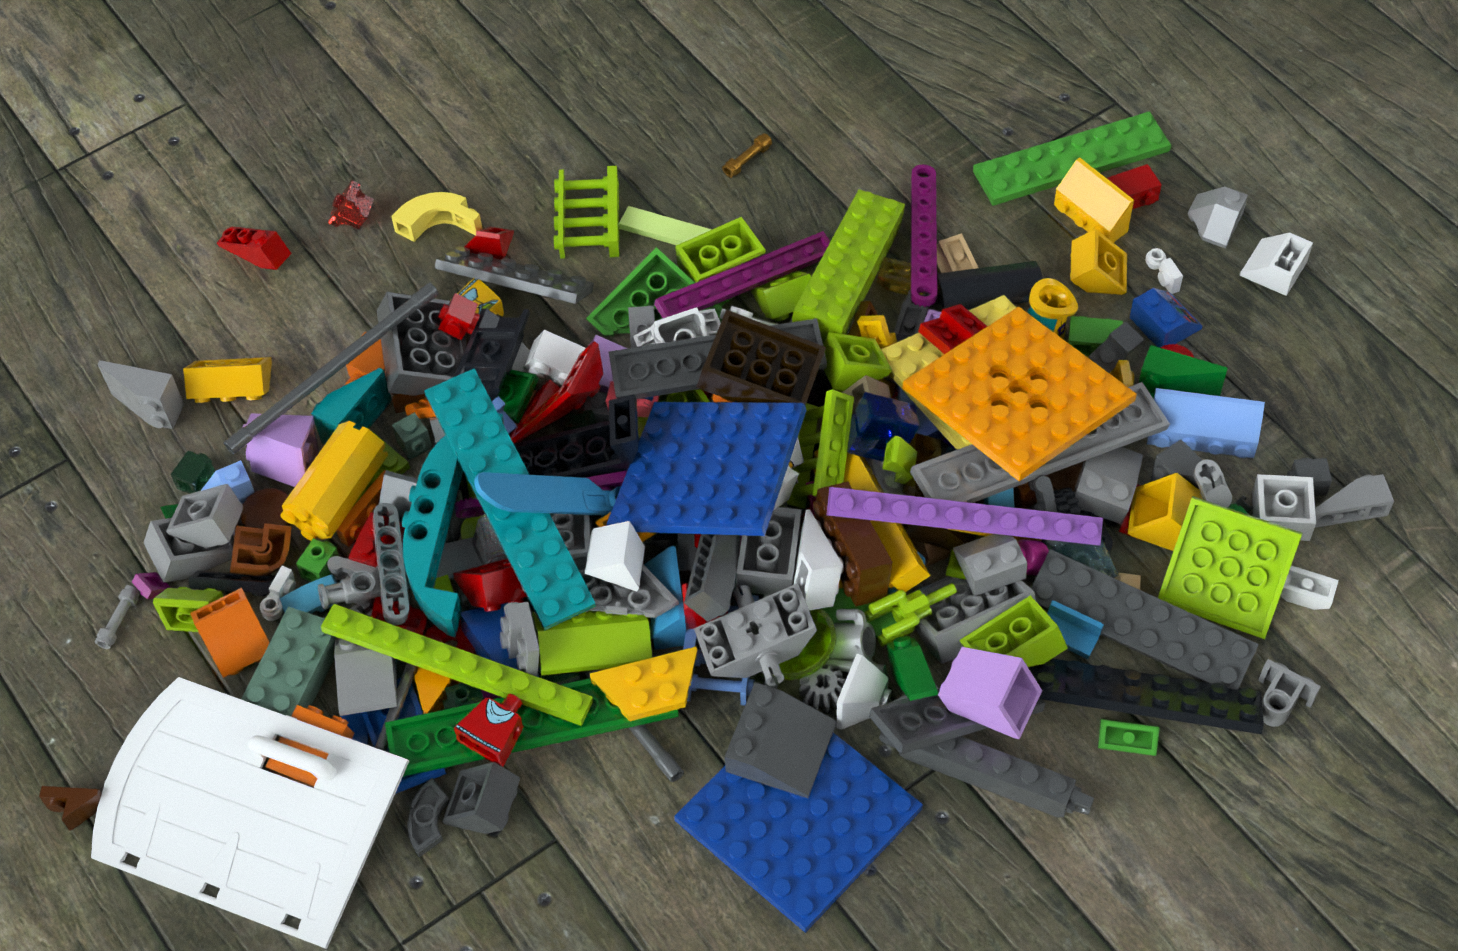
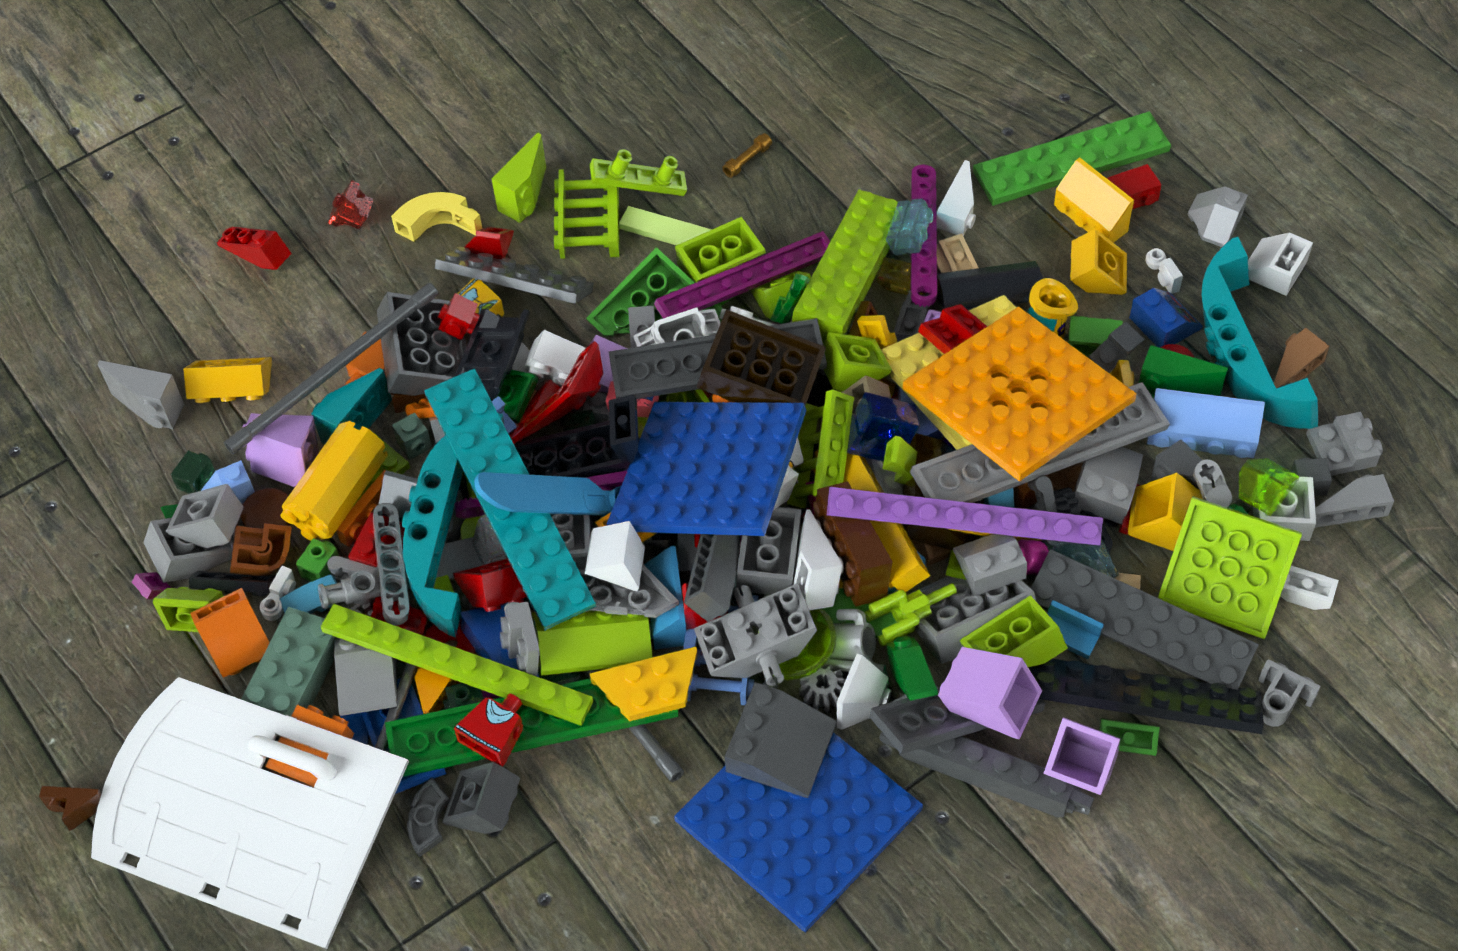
(106, 636): light grey bar -> none
(520, 181): none -> lime slope
(639, 177): none -> lime plate
(785, 305): none -> green slope
(909, 226): none -> clear light blue brick
(956, 209): none -> white slope
(1082, 756): none -> lavender slope
(1234, 348): none -> teal slope
(1265, 484): none -> clear neon green slope
(1302, 356): none -> medium nougat slope
(1346, 443): none -> light grey plate

